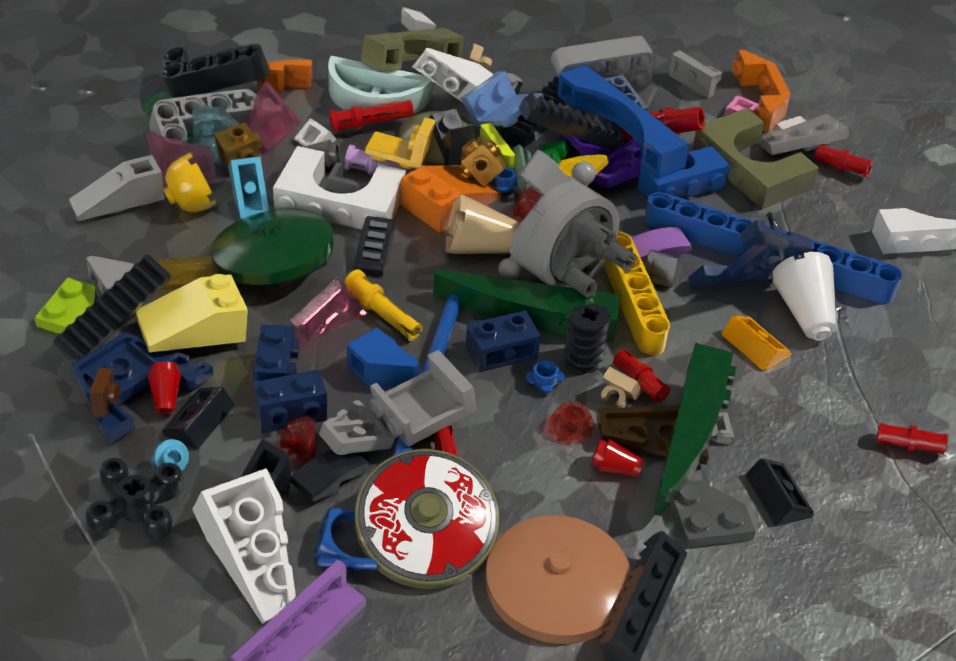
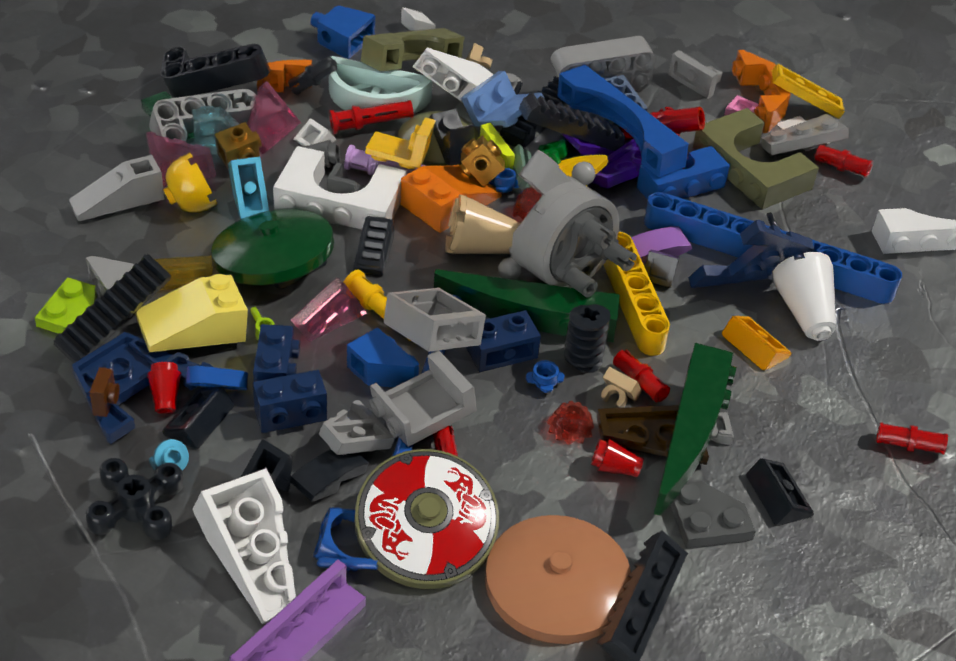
(217, 377): none -> blue beam
(259, 320): none -> lime hand
(299, 438): clear red cone -> none
(313, 75): none -> black axle
(343, 29): none -> blue torso
(434, 319): none -> light grey window
(808, 91): none -> yellow tile

